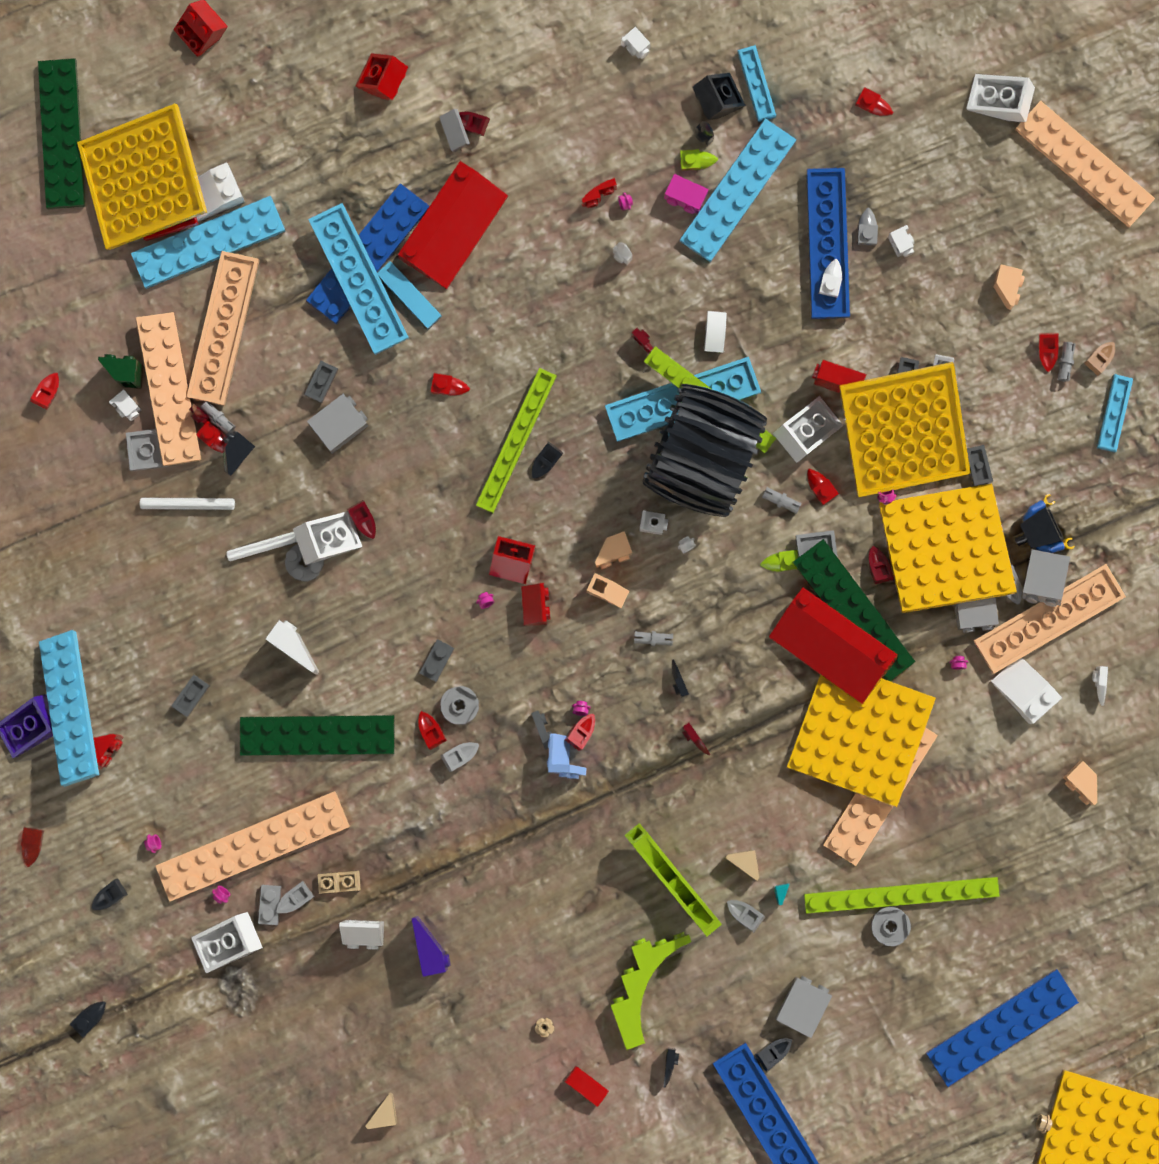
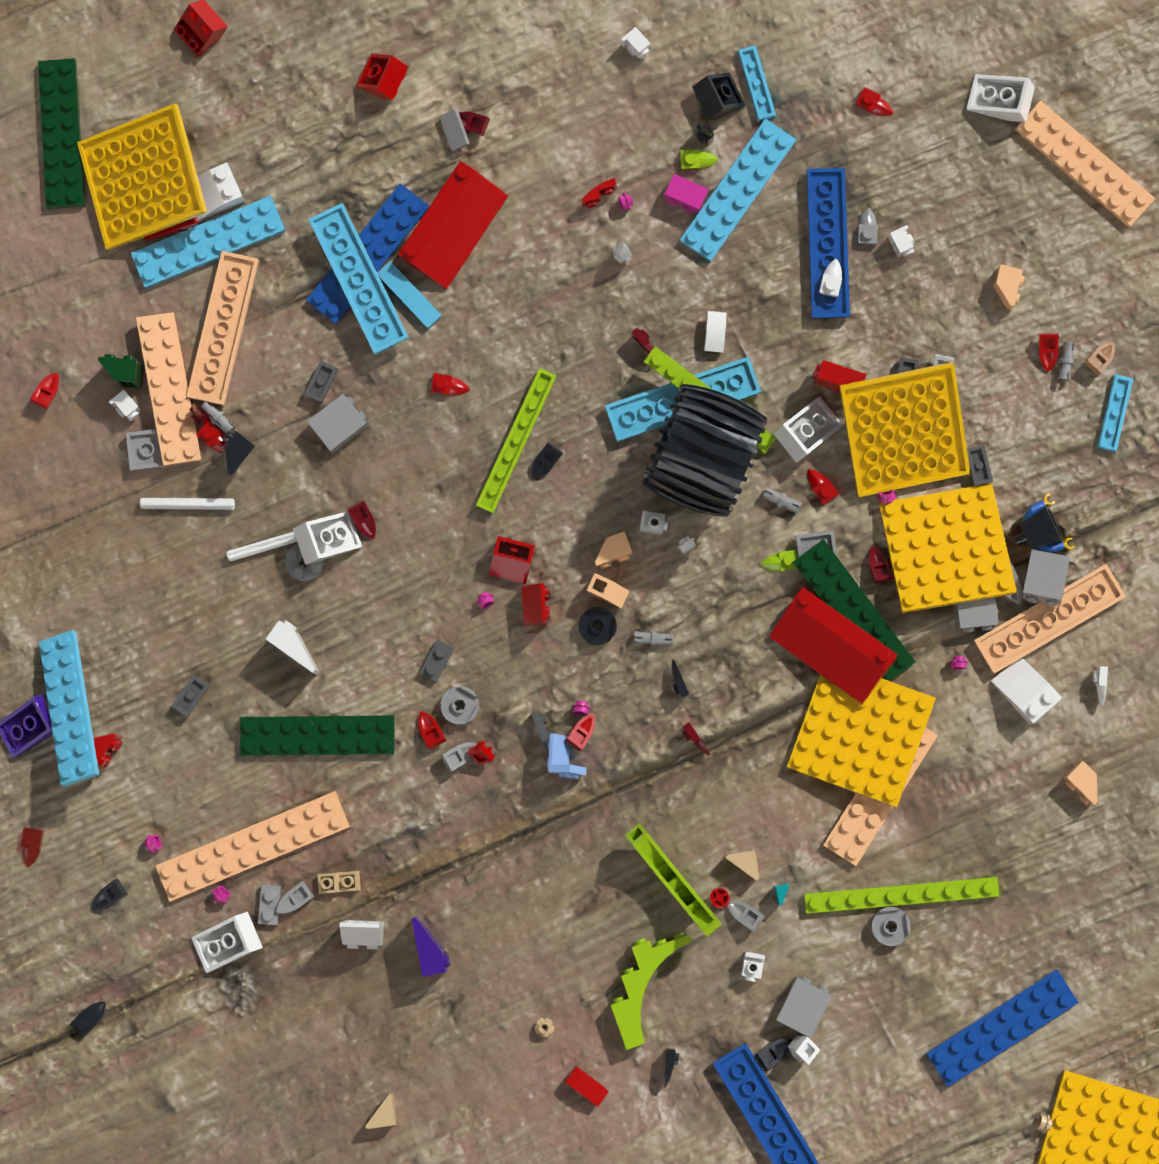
(481, 753): none -> red tile
(606, 619): none -> black plate
(718, 895): none -> red wheel
(752, 958): none -> white brick
(803, 1049): none -> white brick

